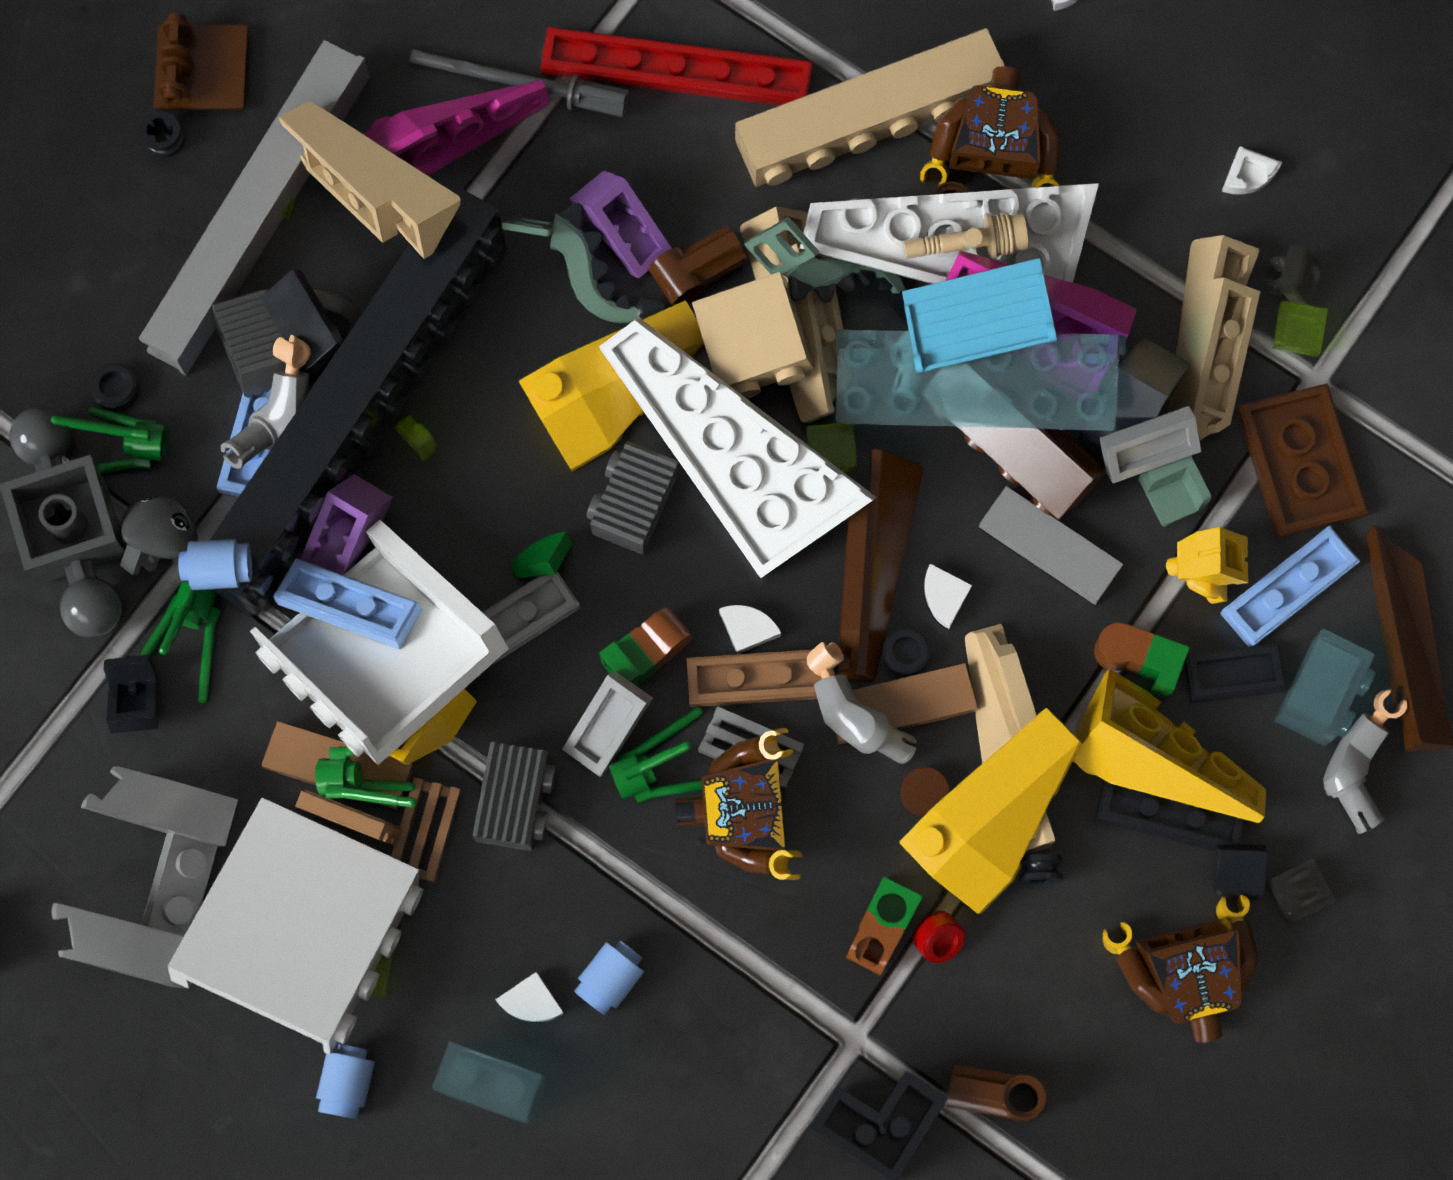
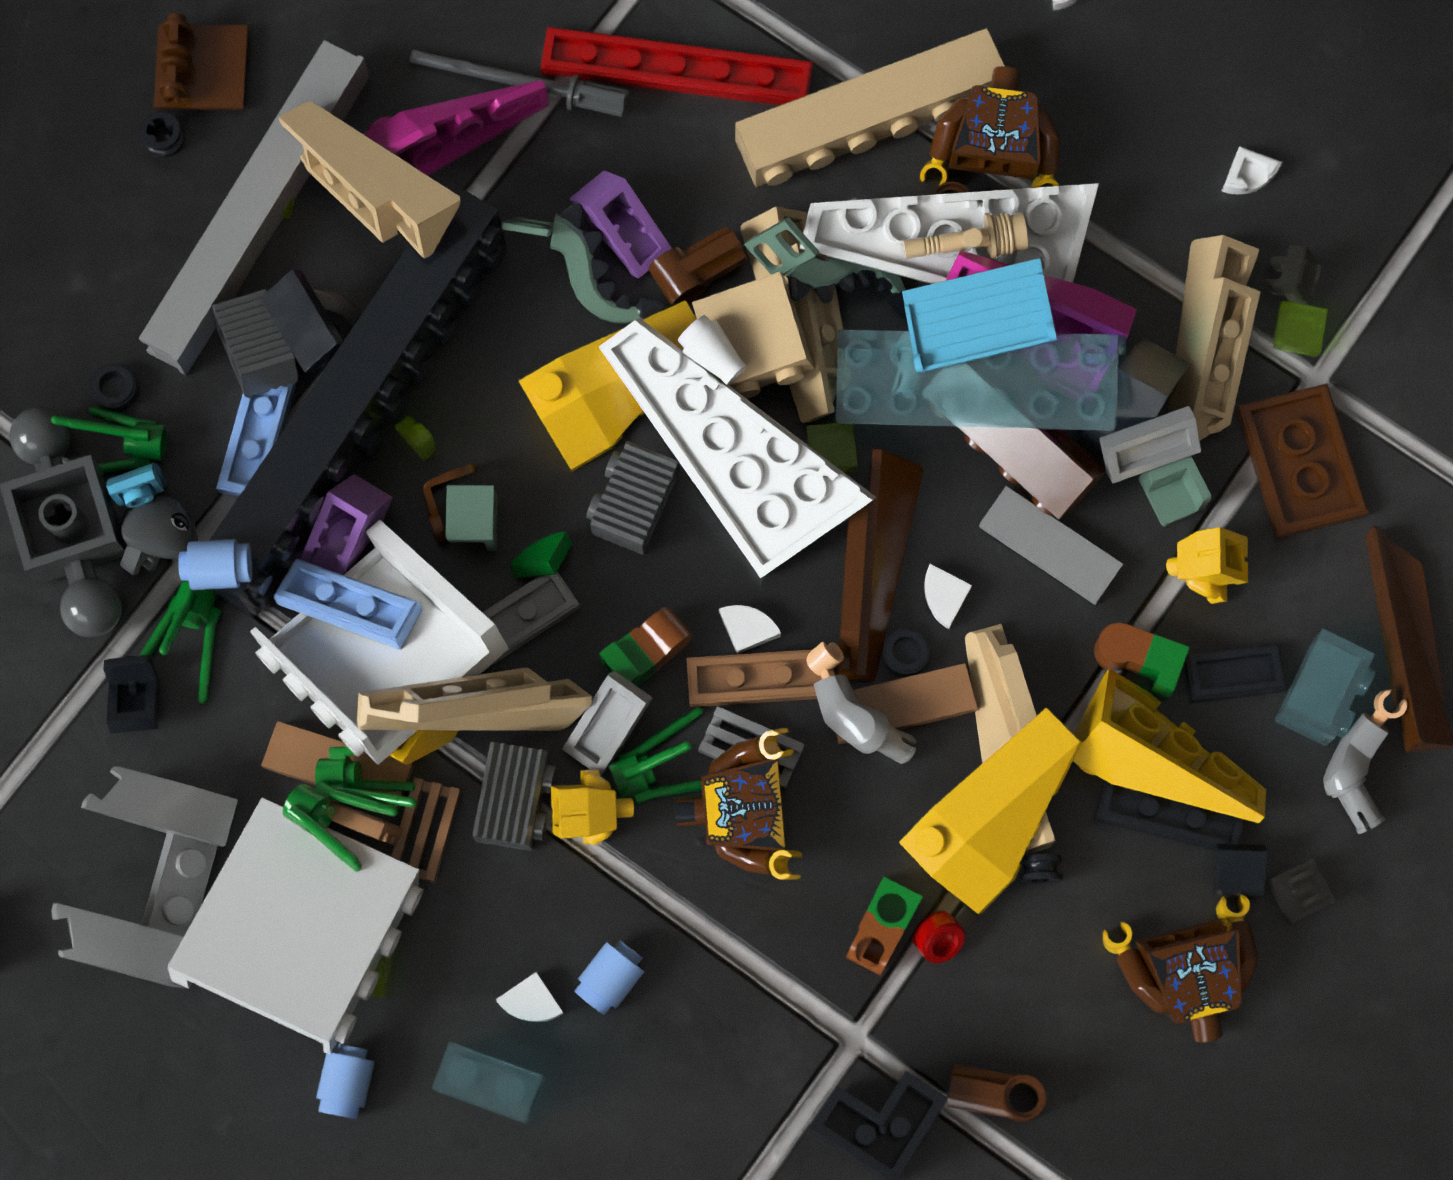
(137, 486): none -> medium azure slope
(286, 396): light grey arm -> none
(313, 813): none -> green plant
(433, 517): none -> reddish brown piece
(472, 514): none -> sand green panel
(477, 702): none -> tan wedge
(587, 809): none -> yellow piece
(711, 349): none -> white cone
(923, 790): reddish brown tile -> none
(1290, 587): light blue tile -> none

